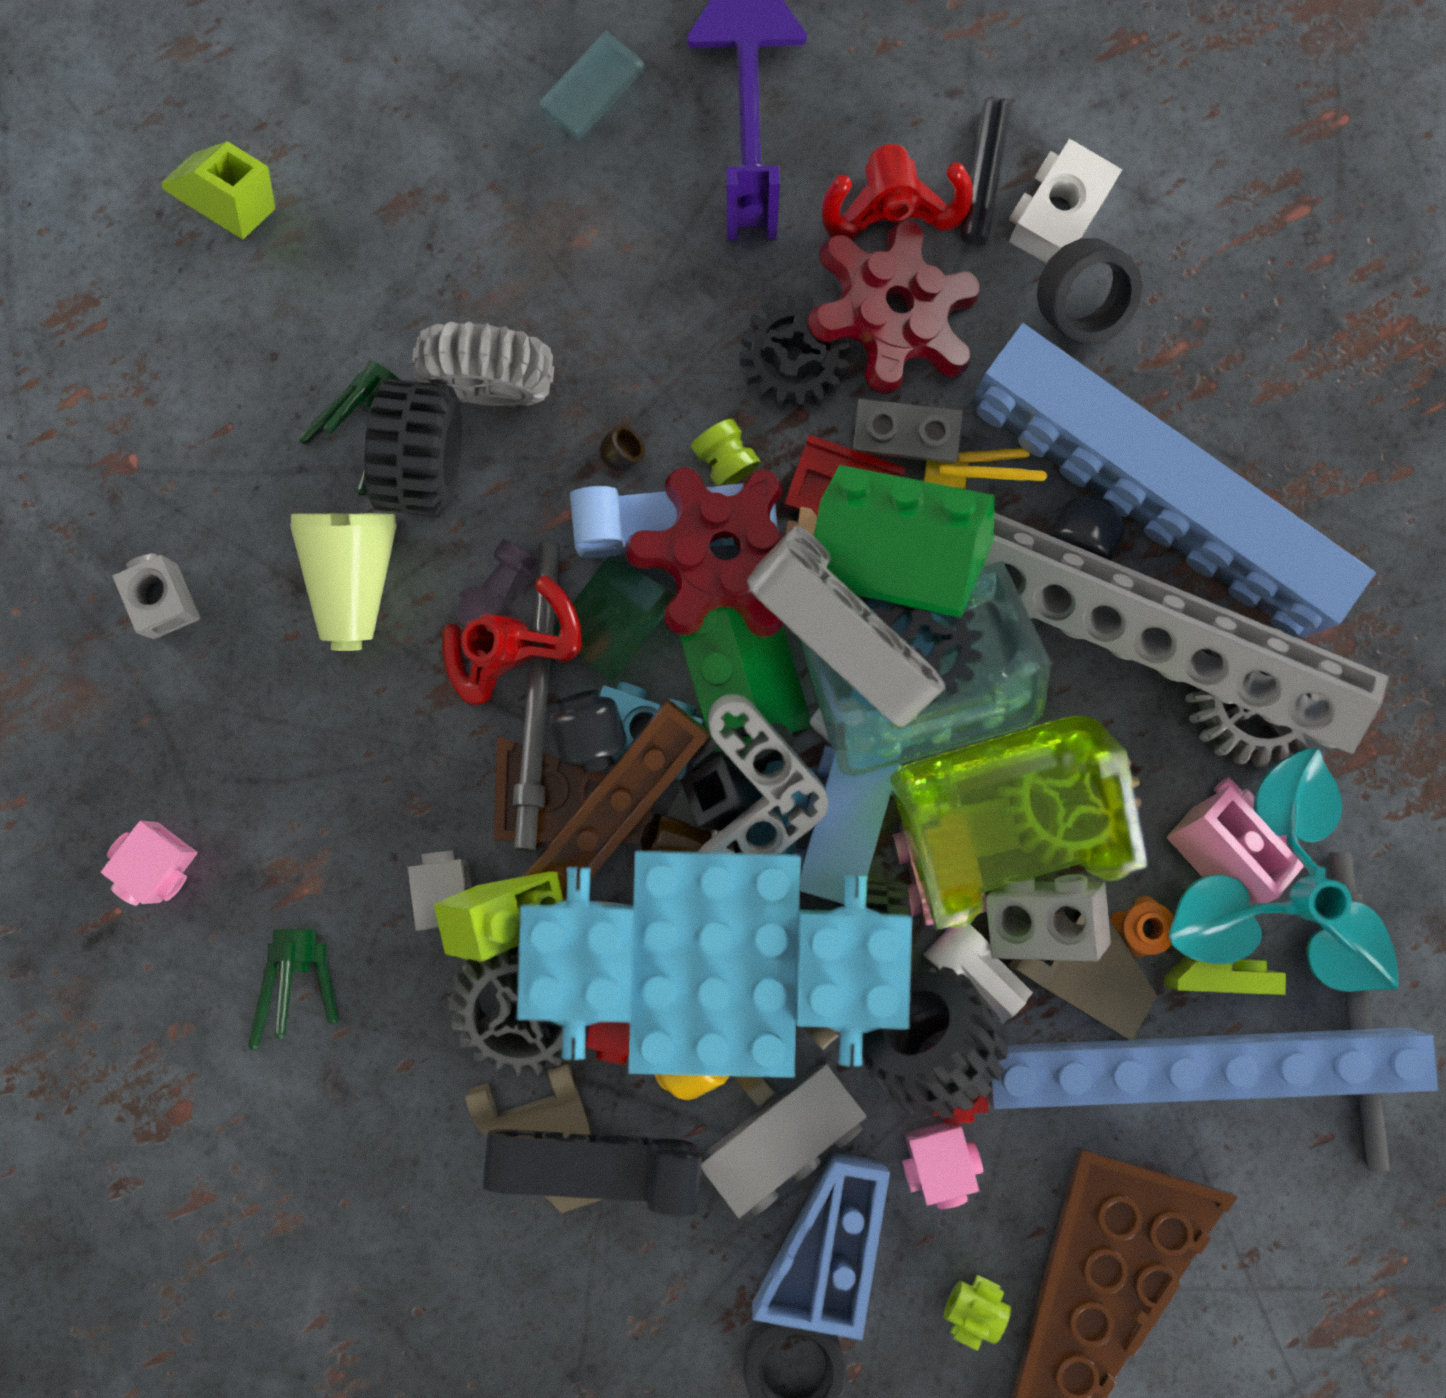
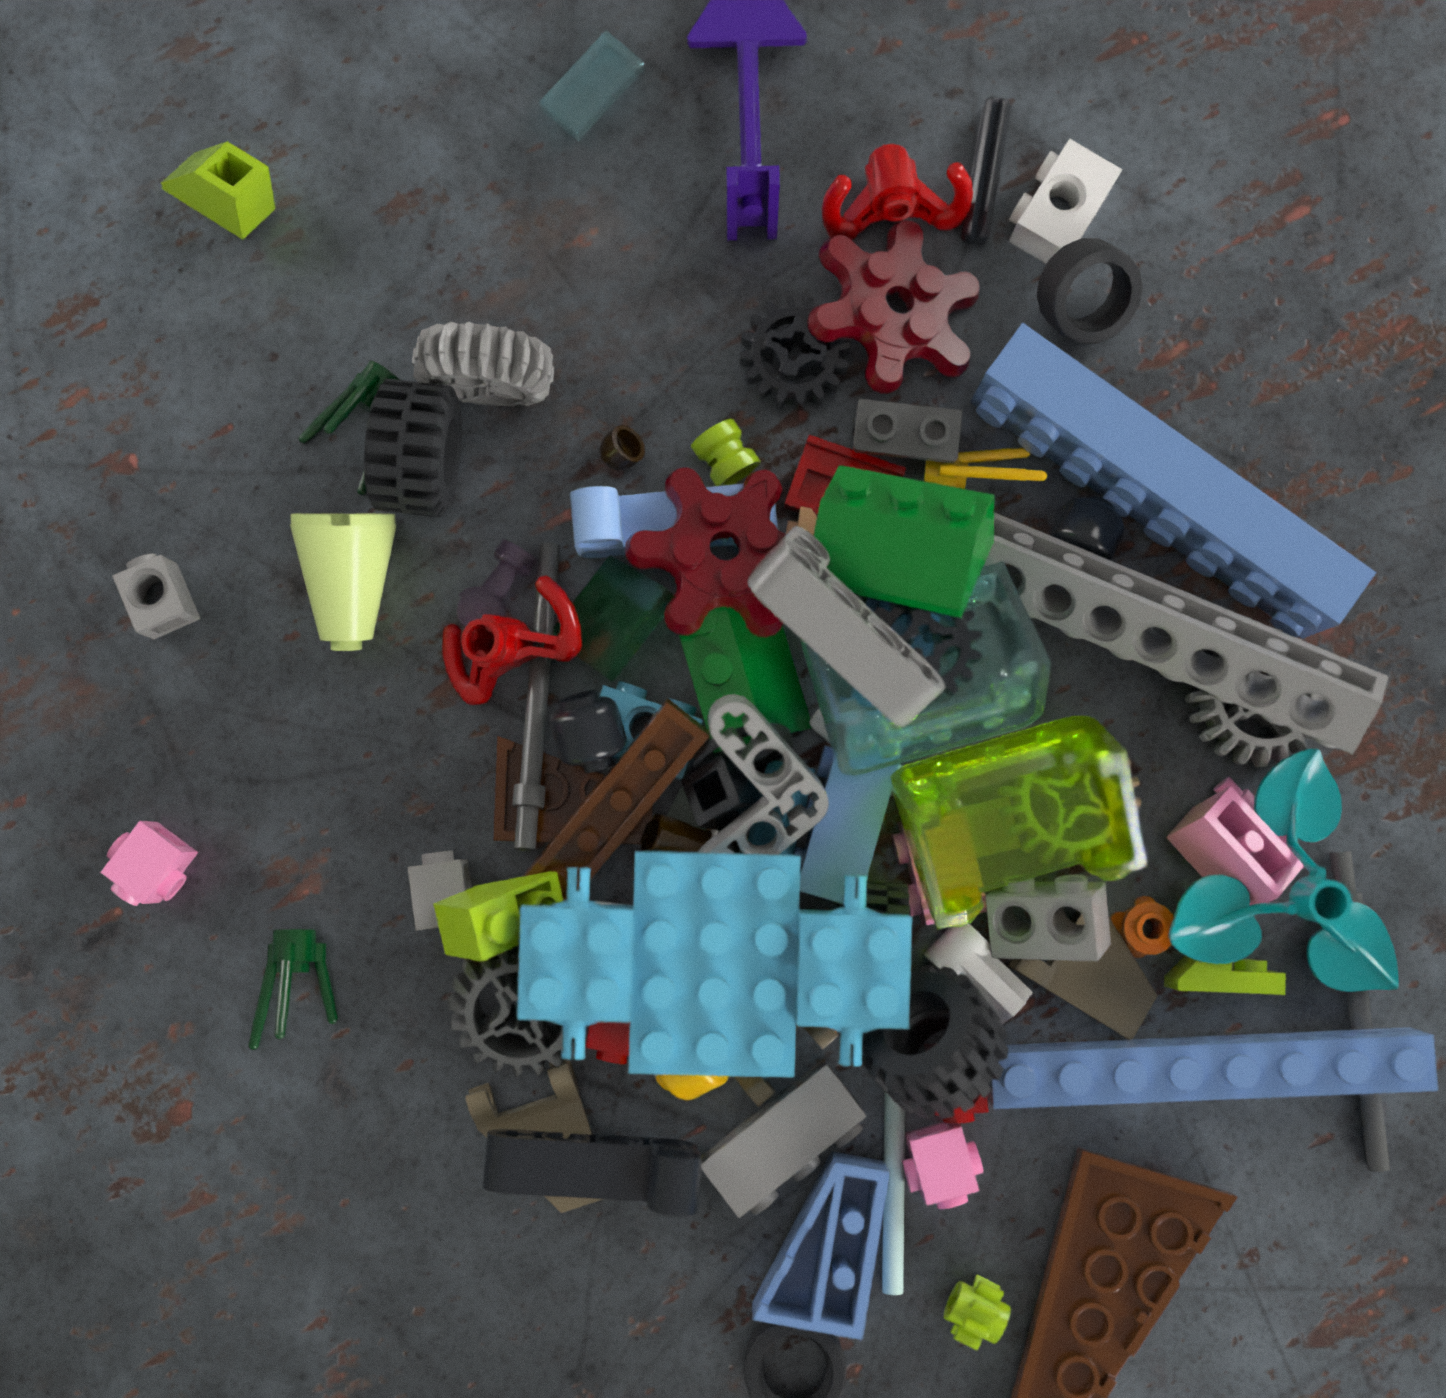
(894, 1202): none -> light aqua bar

